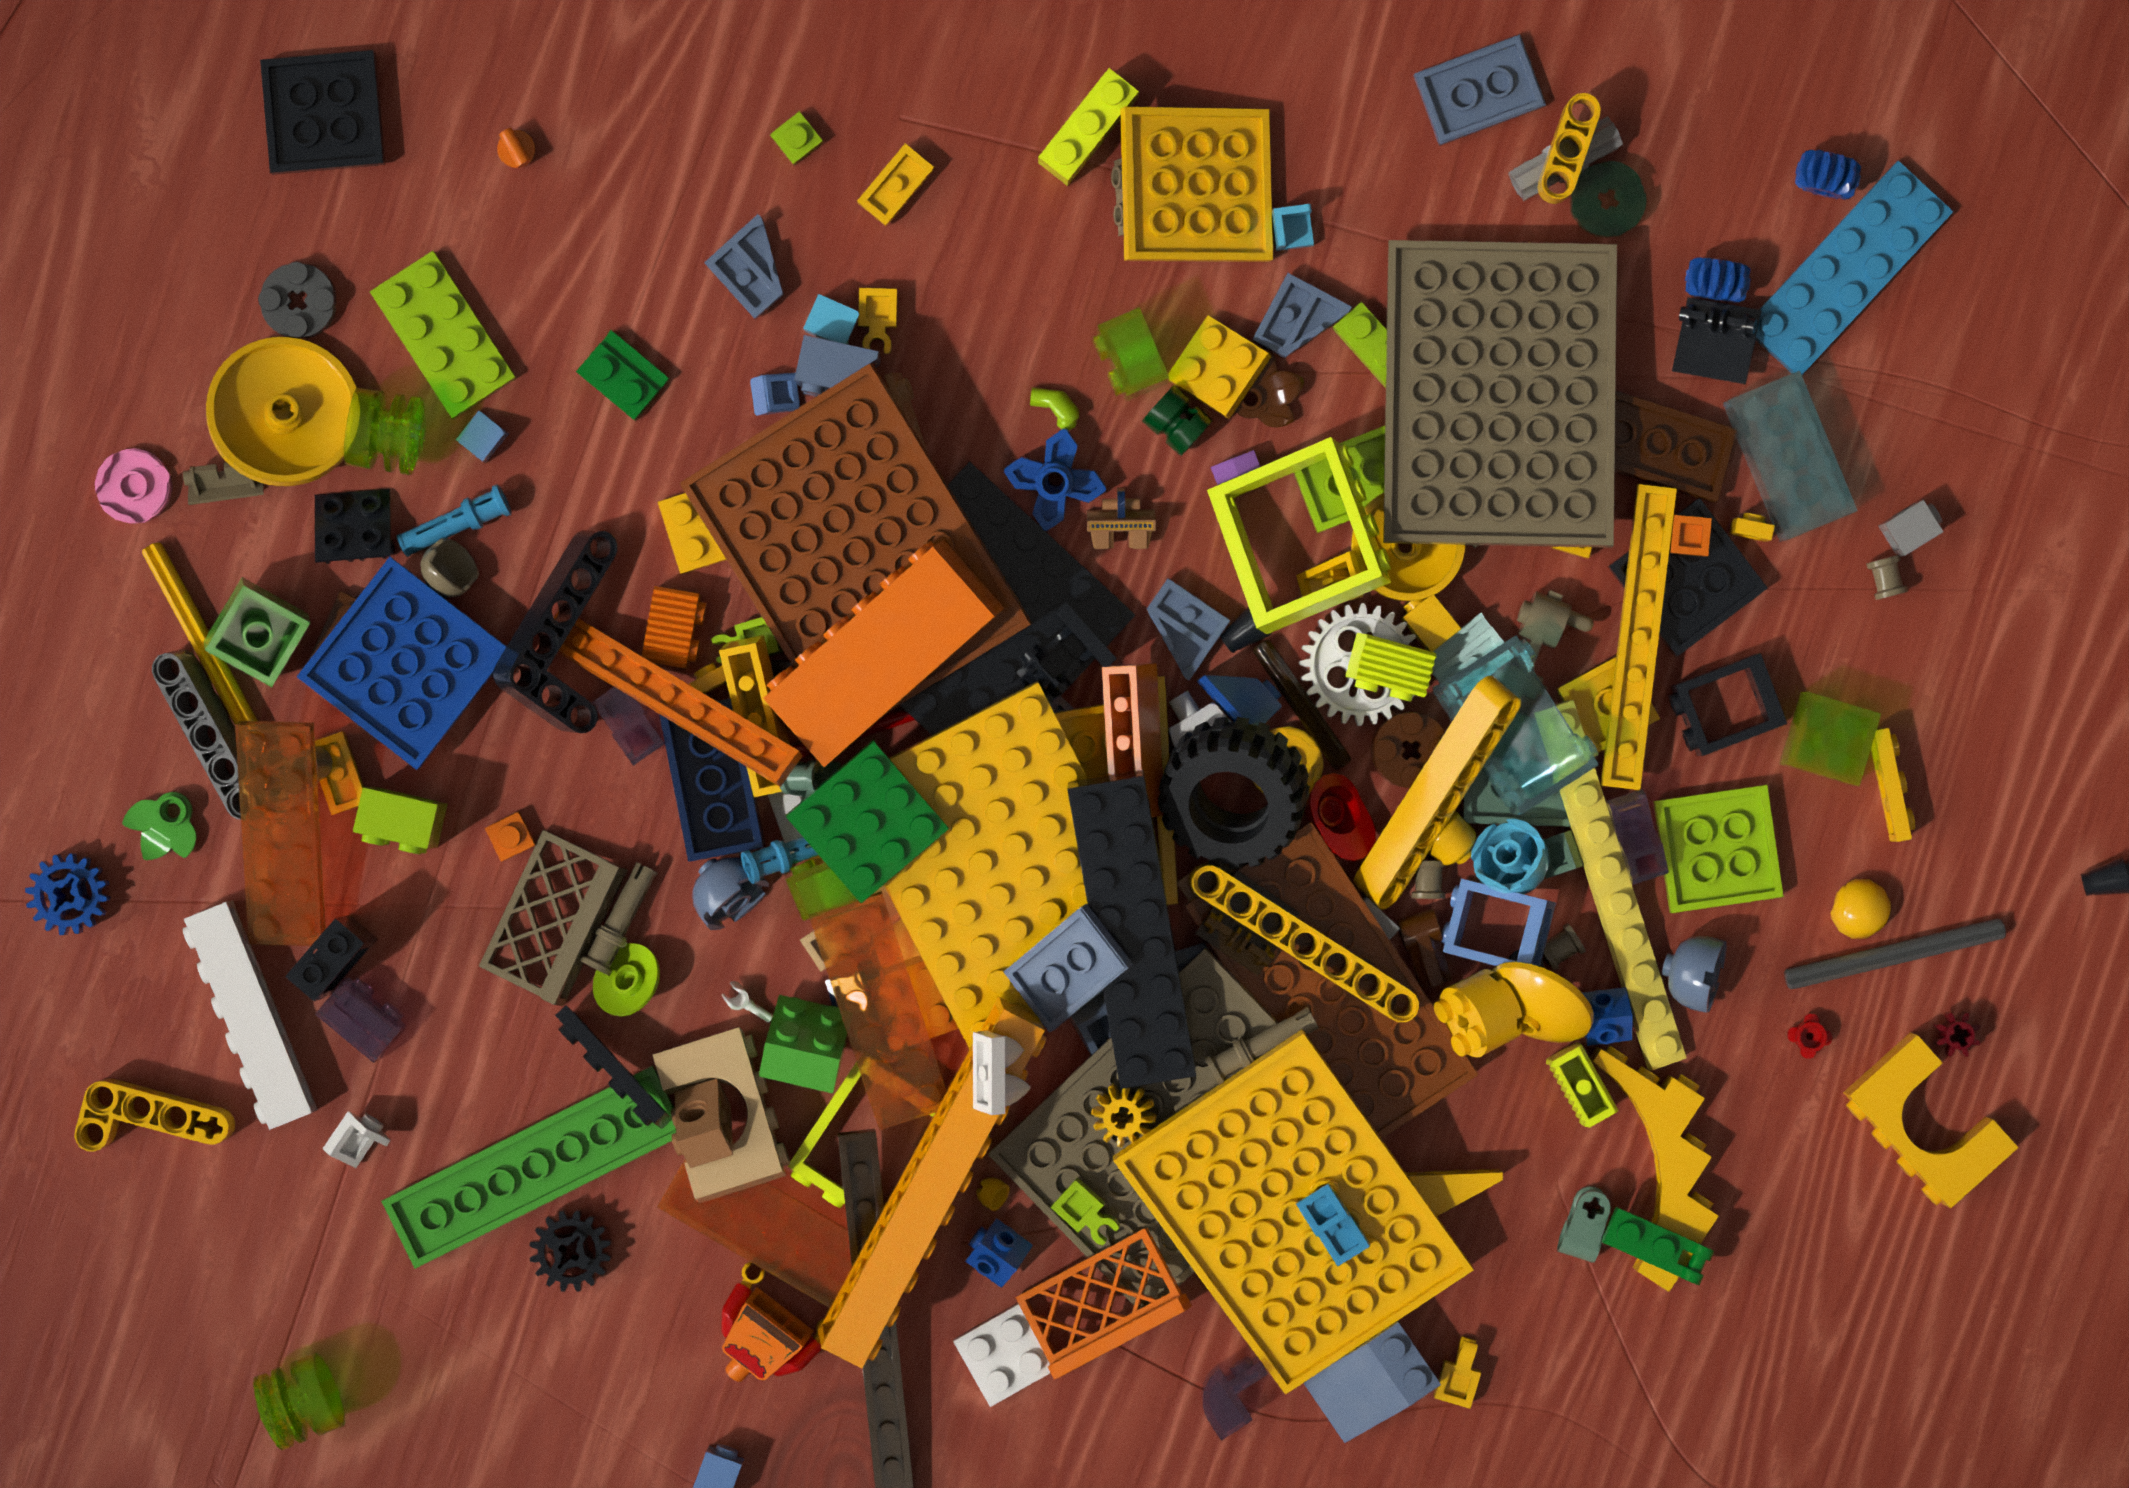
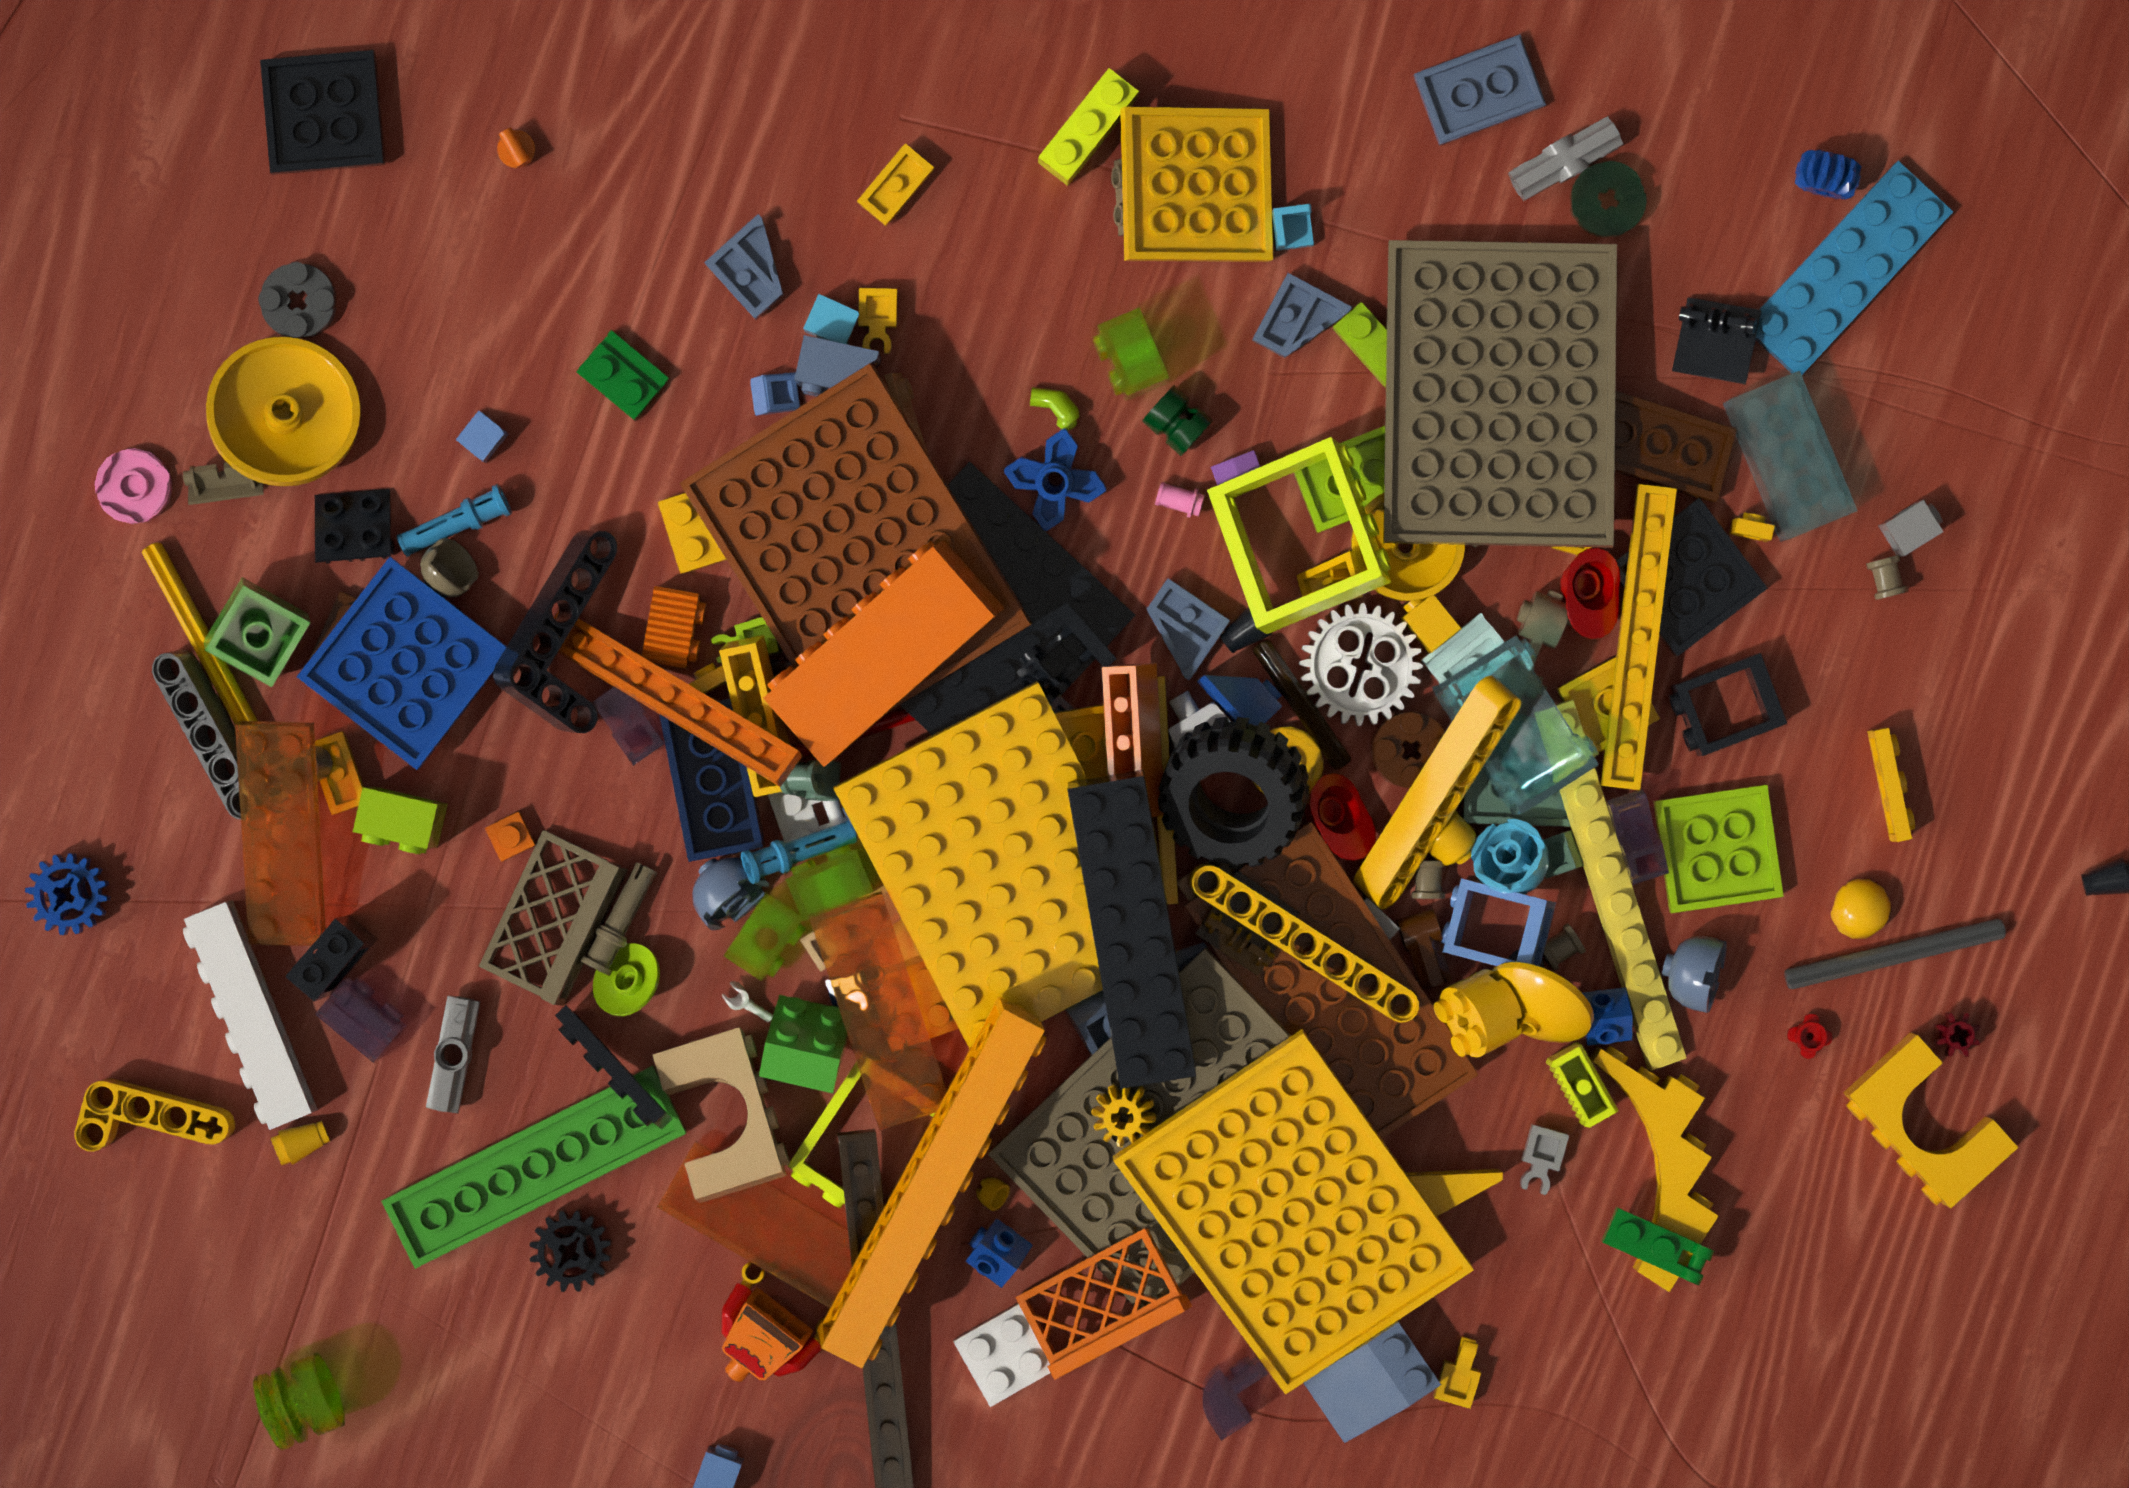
(159, 829): bright green plate -> none
(299, 1142): none -> yellow cone
(354, 1138): white bracket -> none
(391, 432): clear neon green wheel -> none
(443, 334): lime plate -> none
(457, 1029): none -> light grey piece
(702, 1123): medium nougat brick -> none
(746, 950): none -> clear neon green brick
(796, 138): lime plate -> none
(867, 821): green plate -> none
(991, 1086): white tile -> none
(1068, 968): sand blue tile -> none
(1081, 1207): lime plate -> none
(1121, 515): medium nougat hips -> none
(1180, 499): none -> bright pink pin
(1218, 367): yellow plate -> none
(1245, 1052): dark tan pin -> none
(1273, 394): reddish brown plate -> none
(1333, 1224): dark azure slope -> none
(1391, 666): neon yellow brick -> none
(1543, 1151): none -> light grey plate
(1573, 130): yellow beam -> none
(1584, 1231): sand green piece -> none
(1592, 592): none -> red piece
(1690, 535): orange plate -> none
(1717, 279): blue gear -> none
(1830, 739): clear neon green brick -> none

